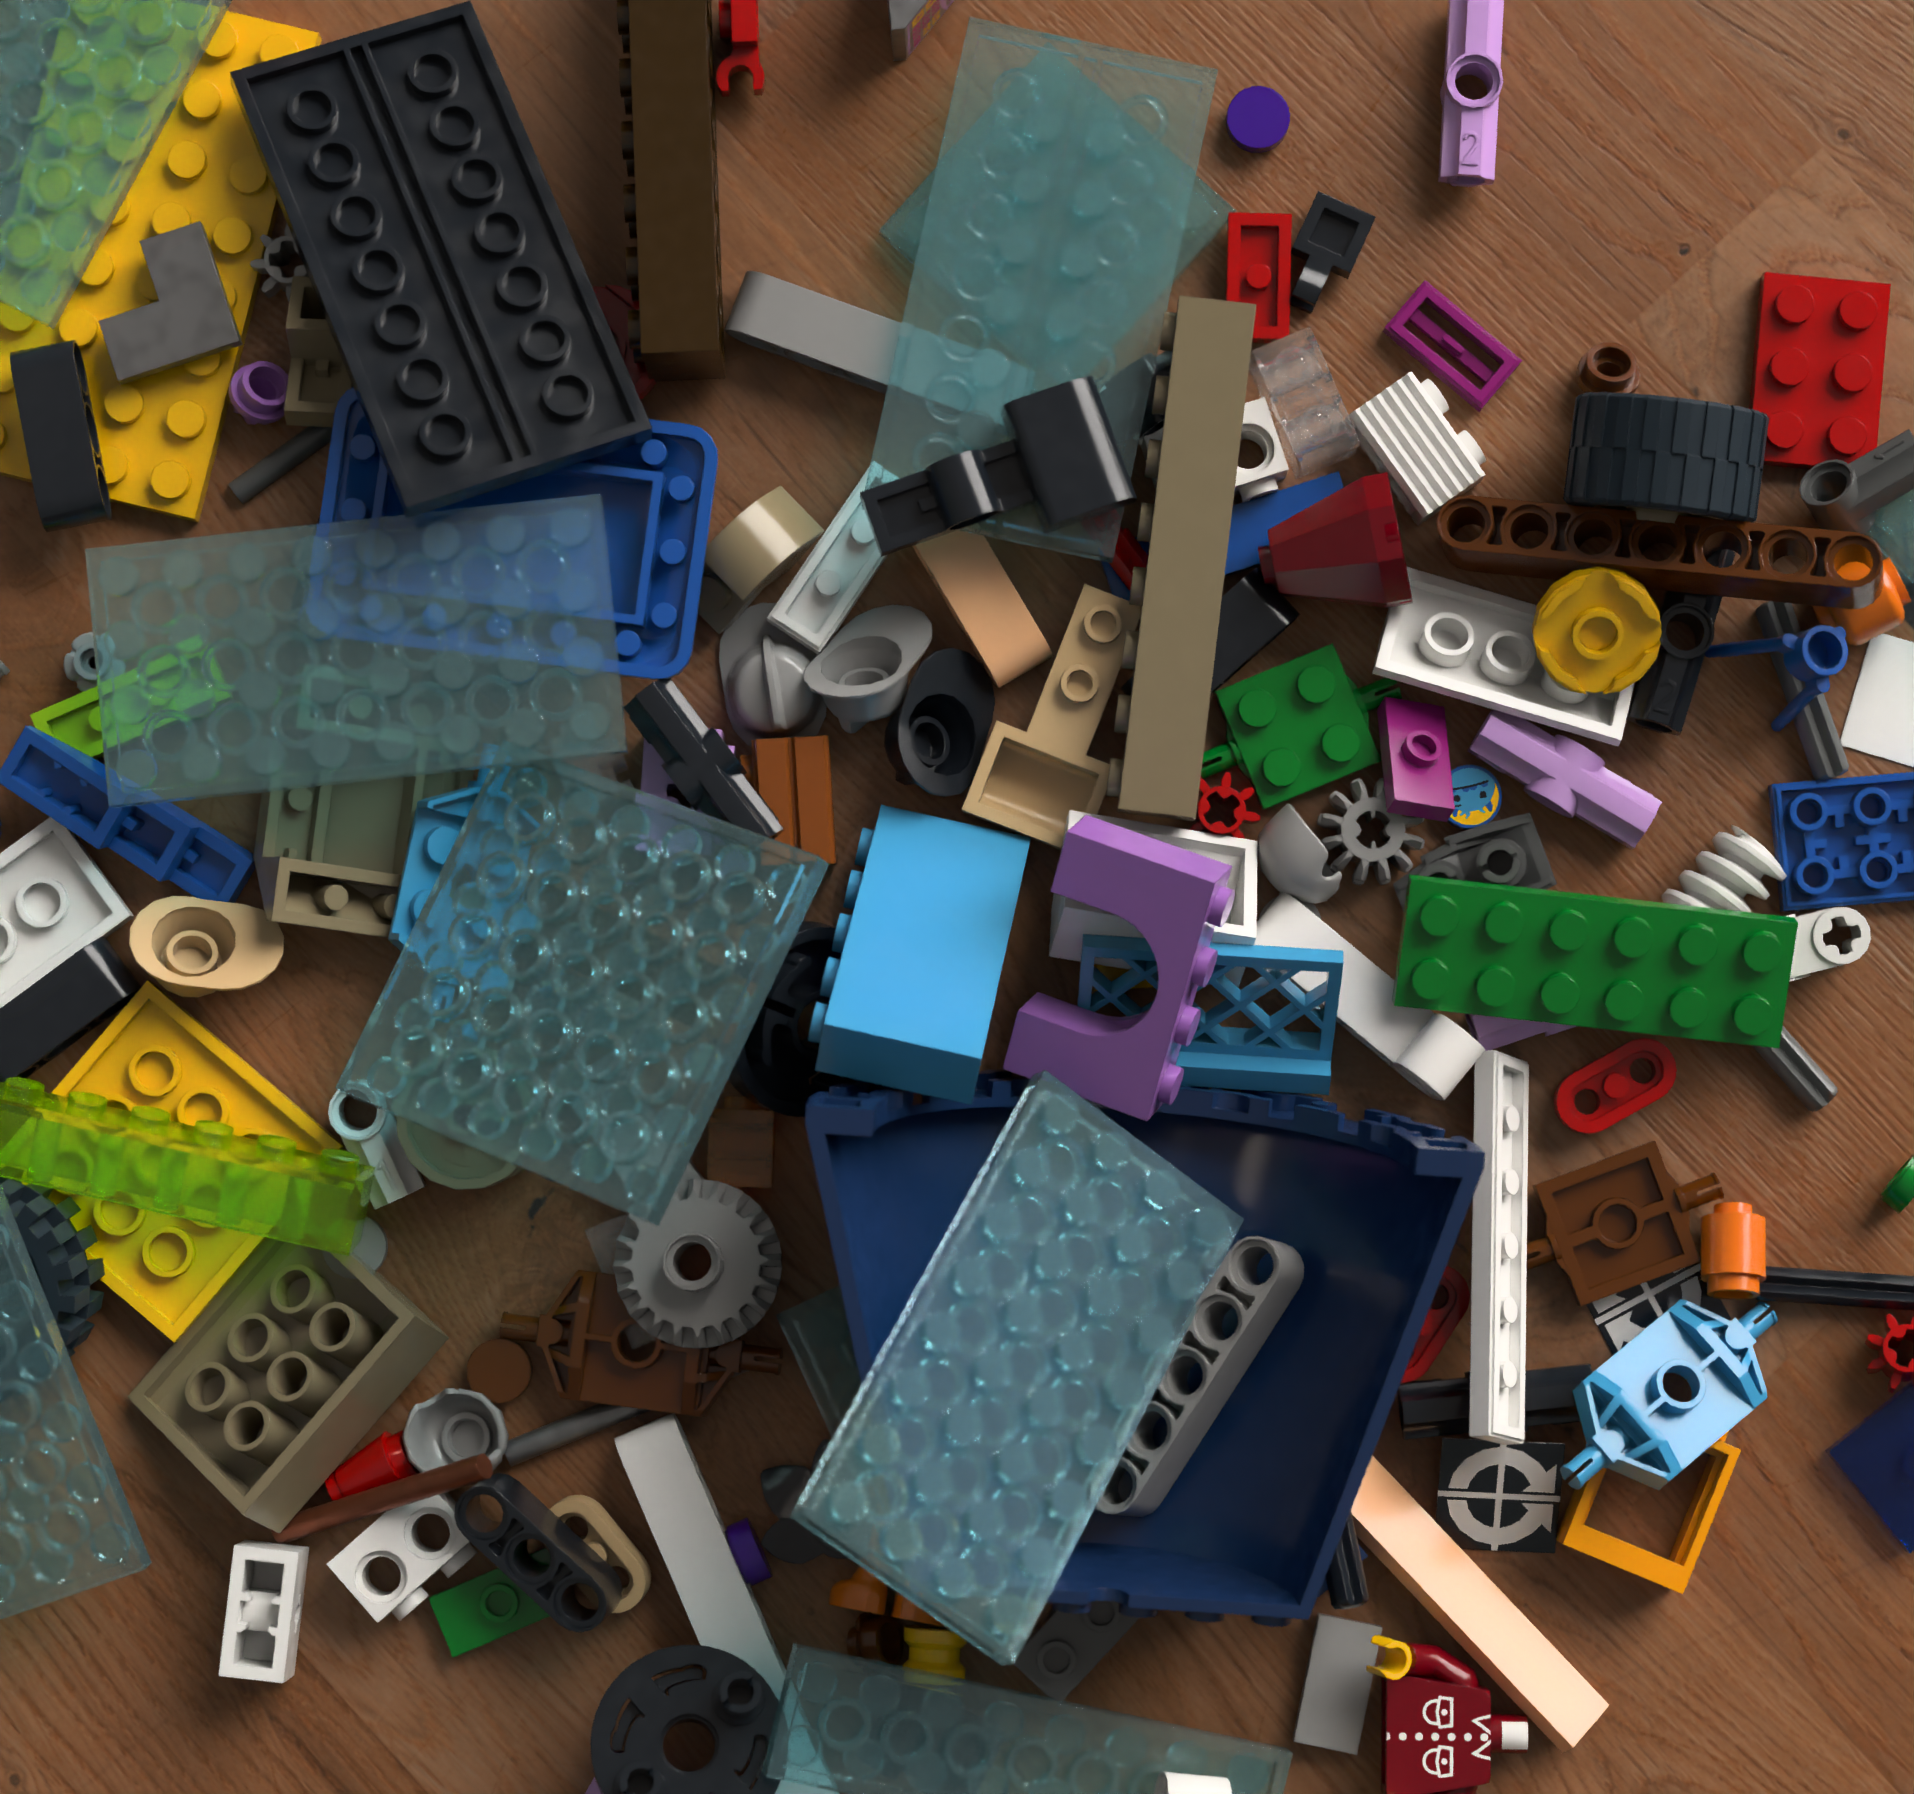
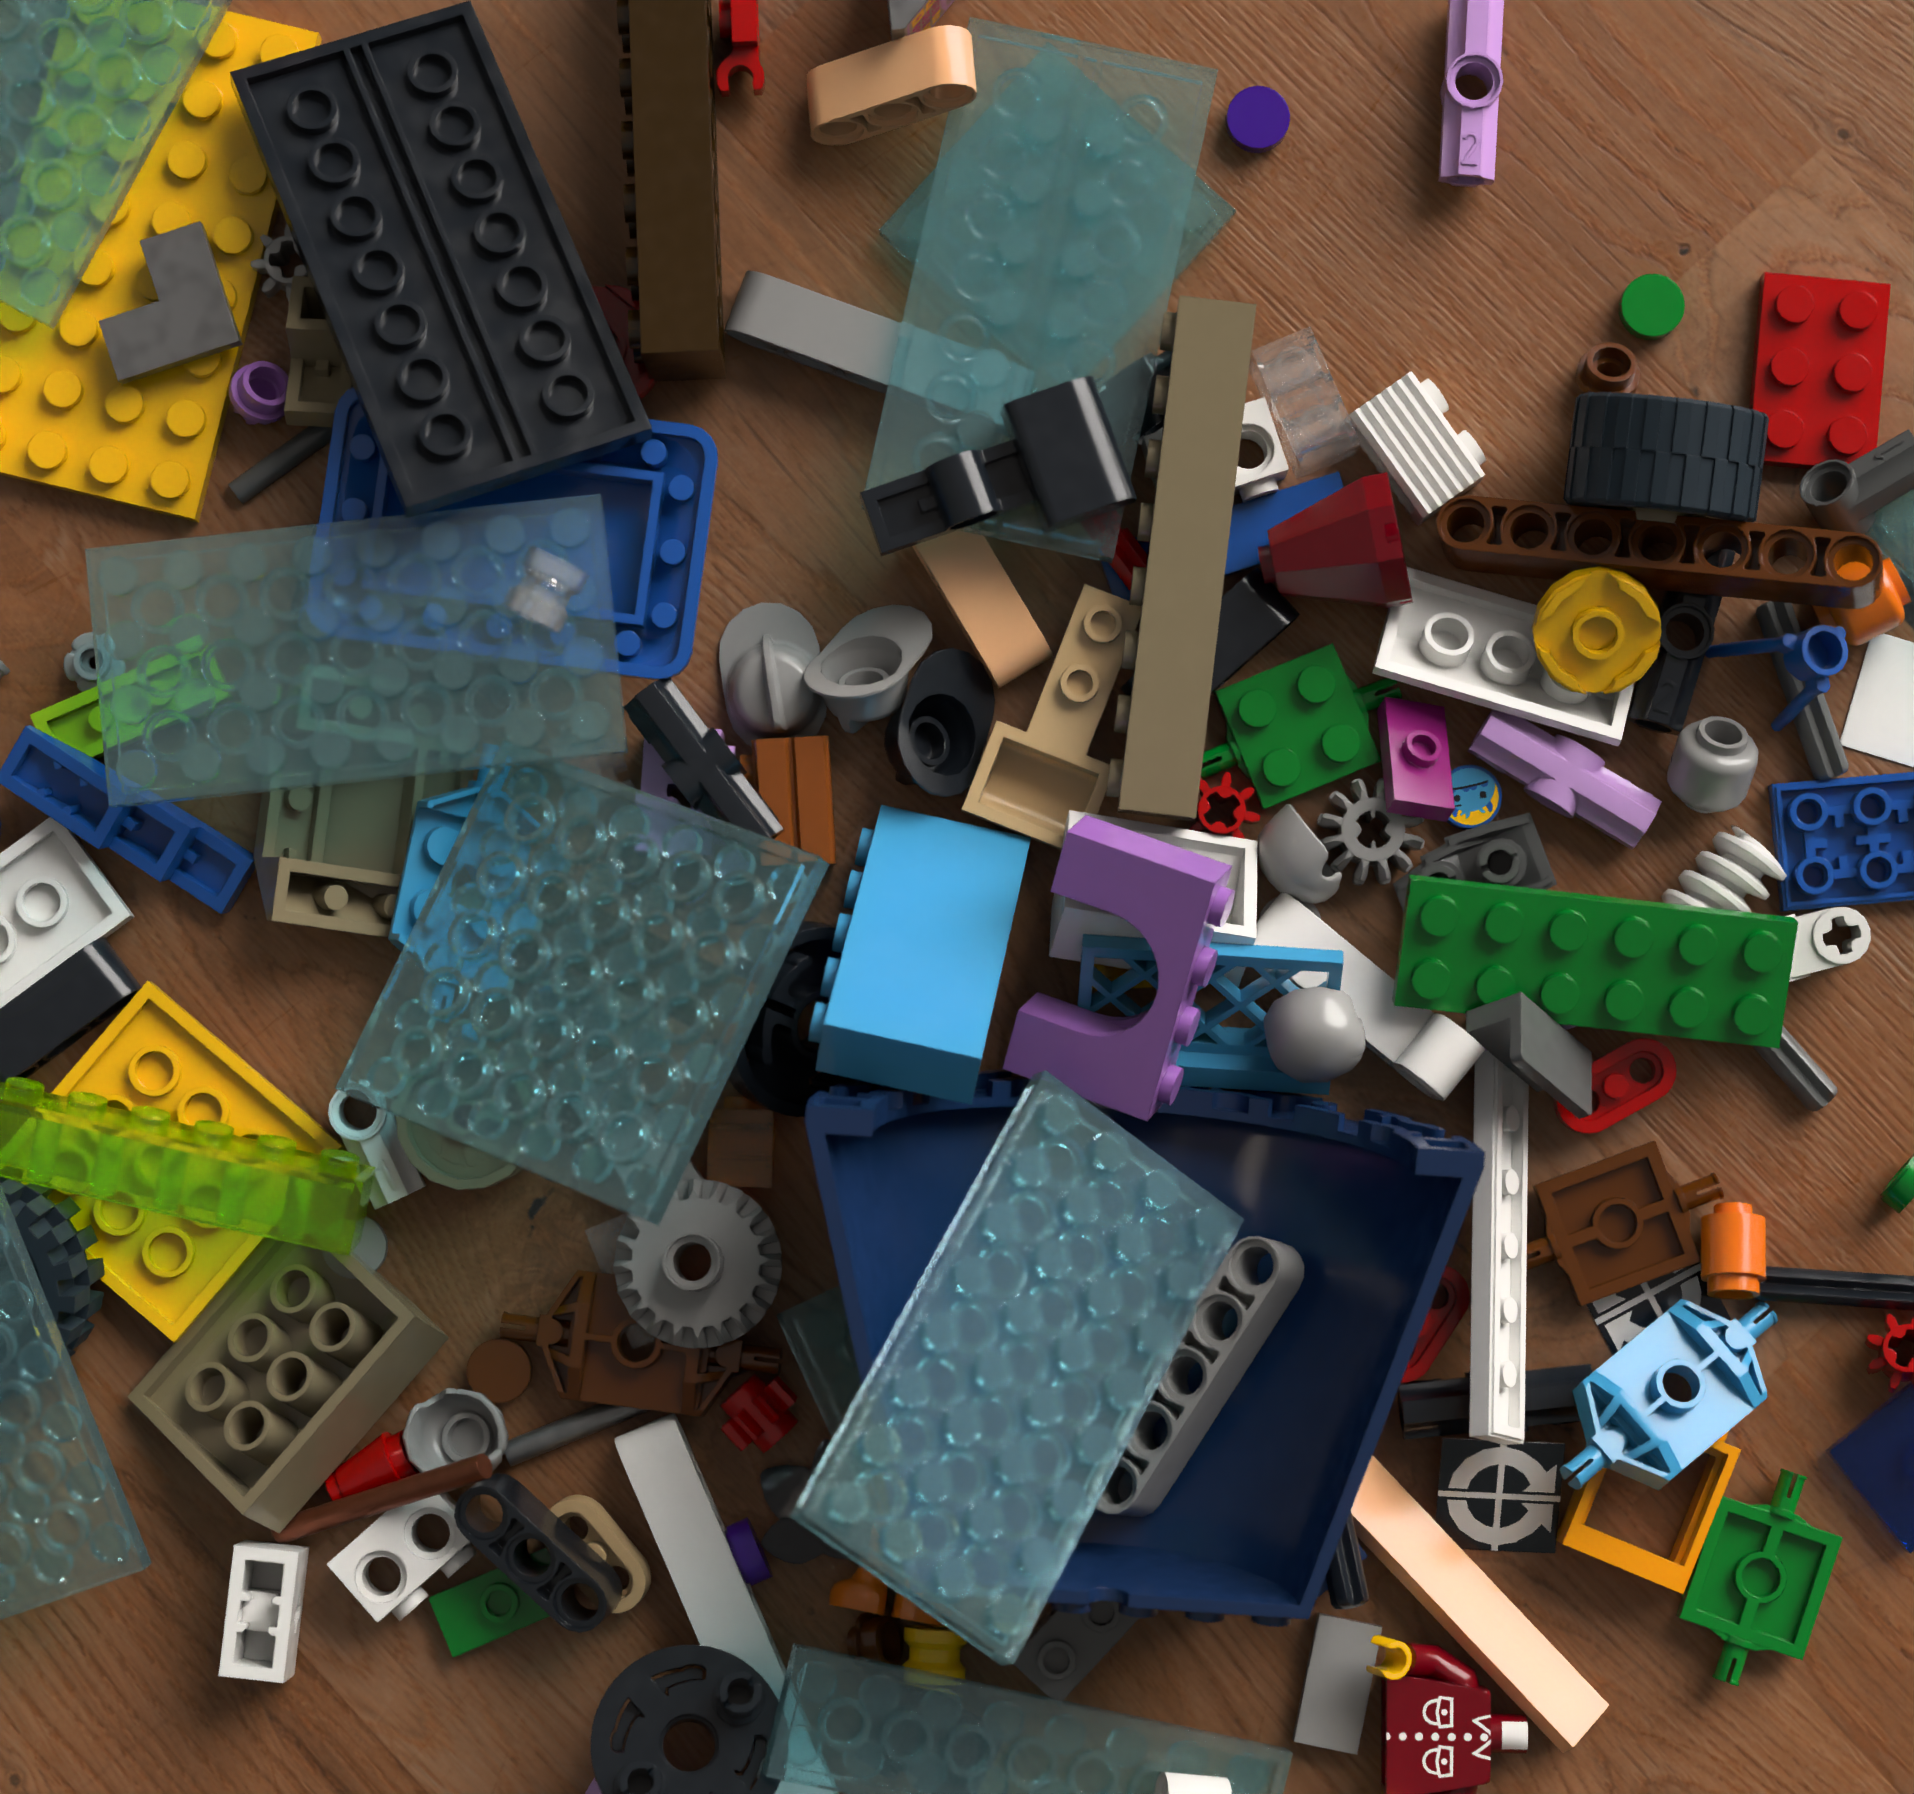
(60, 436): black beam -> none
(205, 945): tan piece -> none
(538, 603): none -> clear wheel
(752, 554): dark tan brick -> none
(759, 1413): none -> red gear
(830, 577): white tile -> none
(891, 85): none -> light nougat beam
(1261, 269): red plate -> none
(1314, 1034): none -> light grey hair
(1329, 243): black plate -> none
(1434, 363): magenta tile -> none
(1535, 1050): none -> dark grey panel
(1651, 306): none -> green tile
(1712, 765): none -> light grey head
(1760, 1578): none -> green plate

